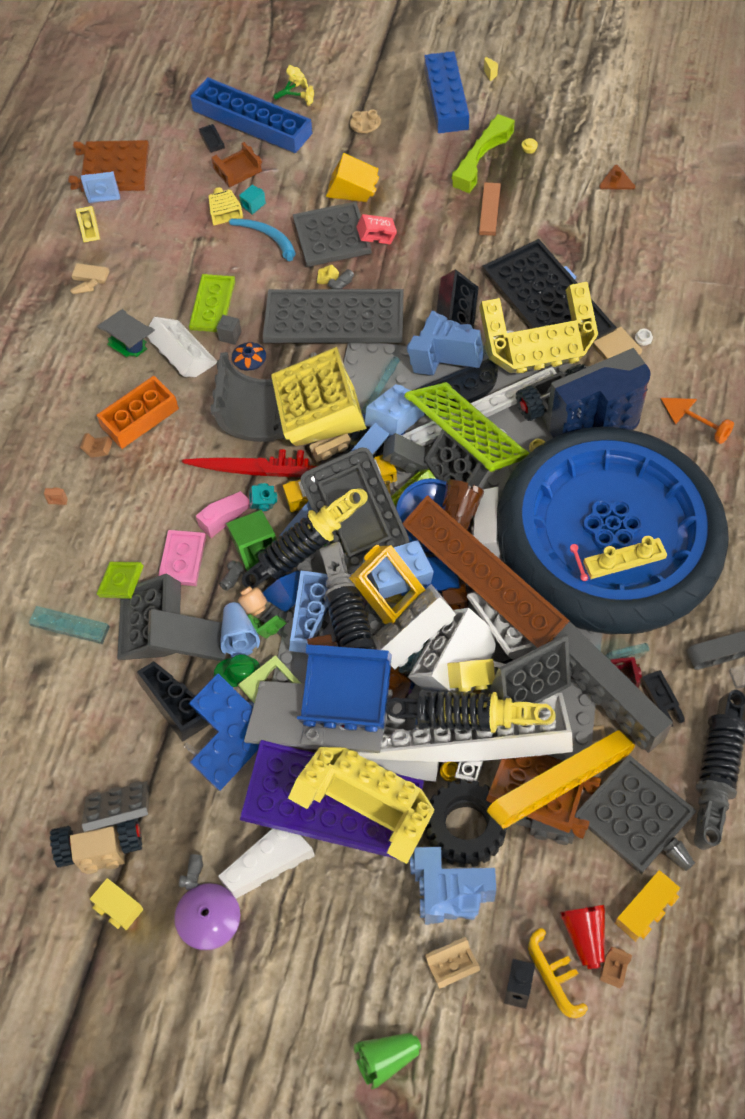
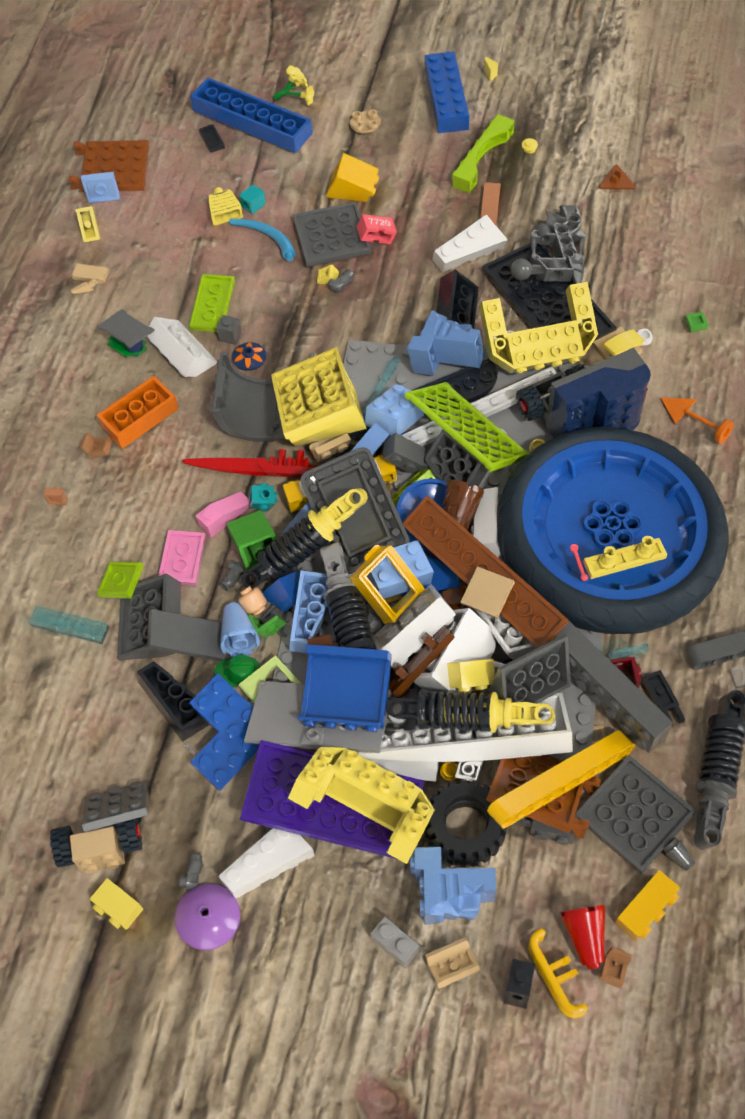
(237, 166): dark orange panel -> none
(334, 316): dark grey plate -> none
(385, 1056): bright green cone -> none
(395, 942): none -> light grey brick
(409, 673): none -> reddish brown hinge
(475, 241): none -> white wedge
(487, 592): none -> tan tile
(560, 233): none -> dark grey piece
(623, 342): none -> light yellow slope
(696, 322): none -> bright green plate

